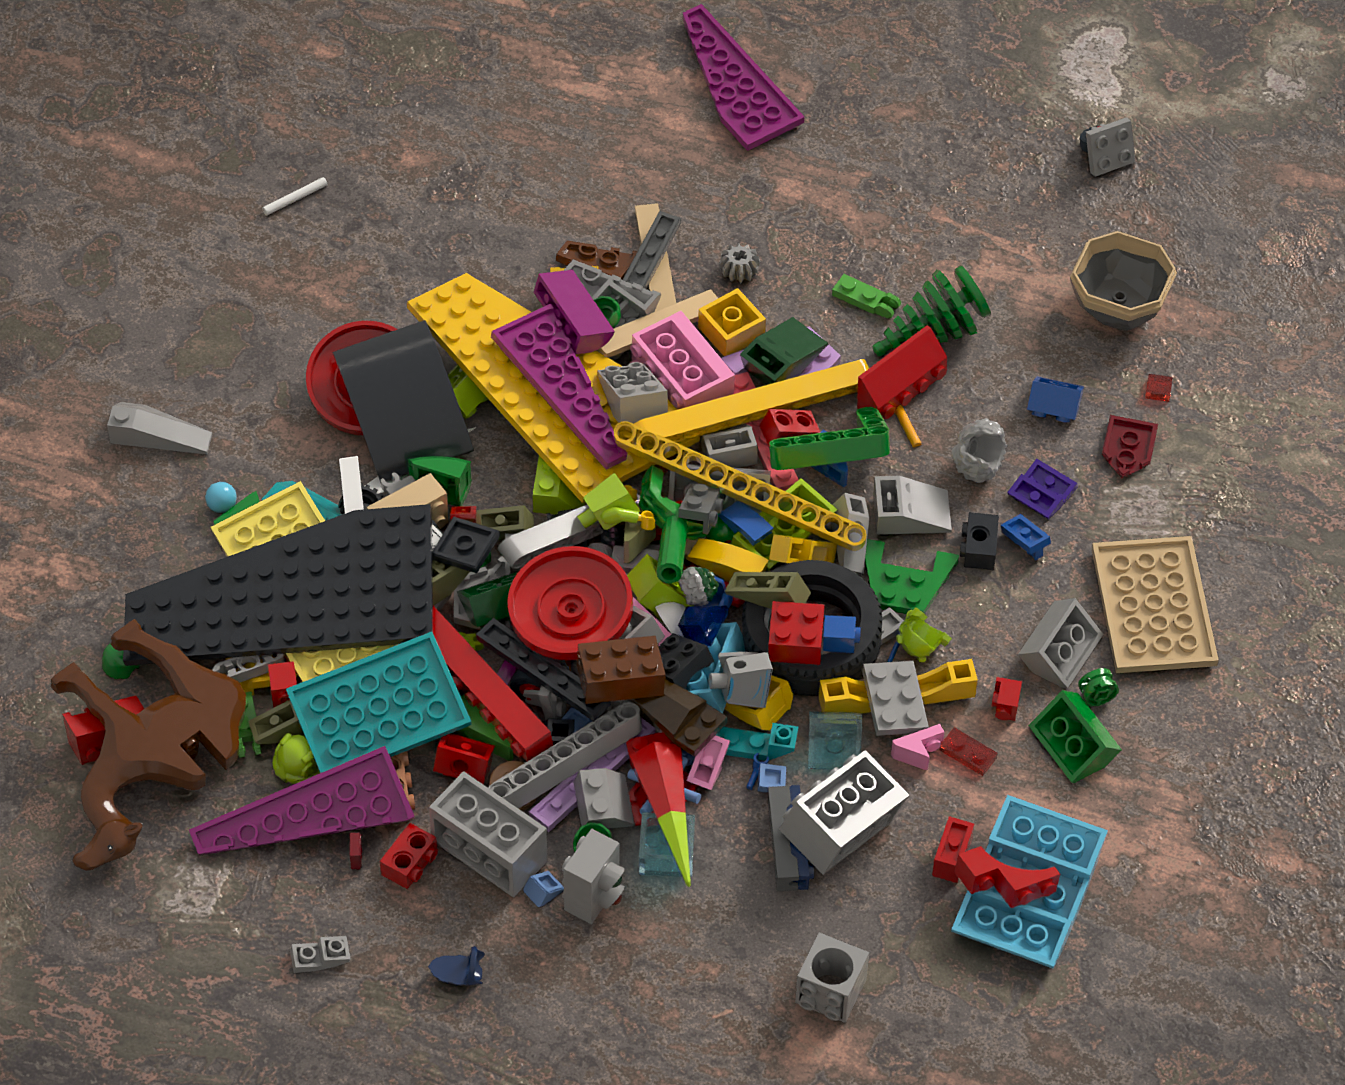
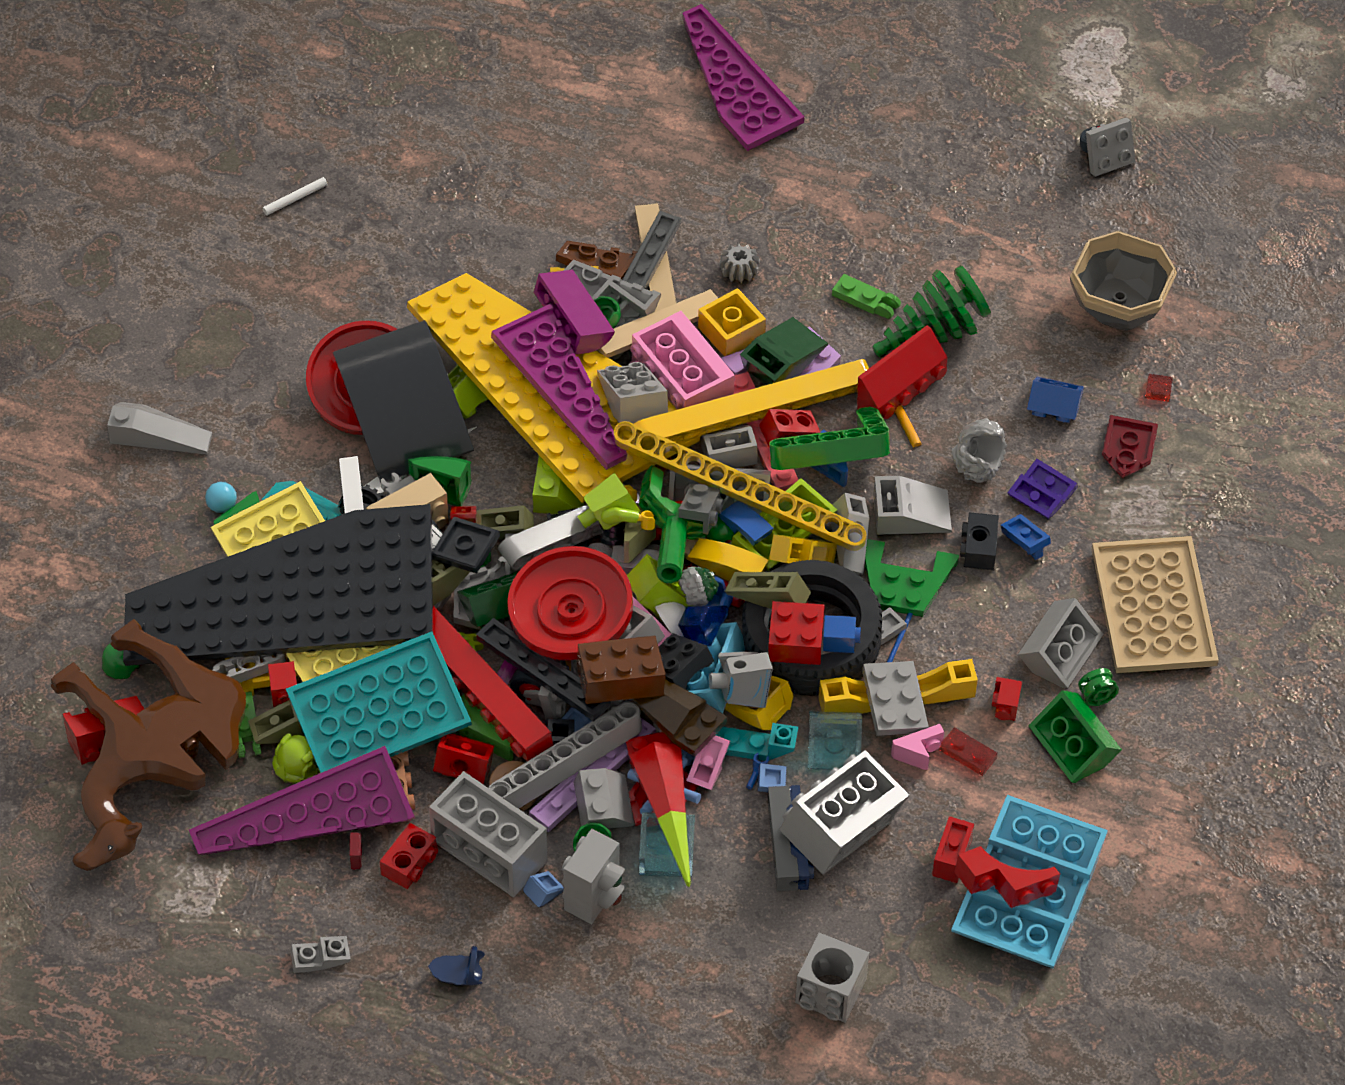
(919, 637): lime helmet -> none

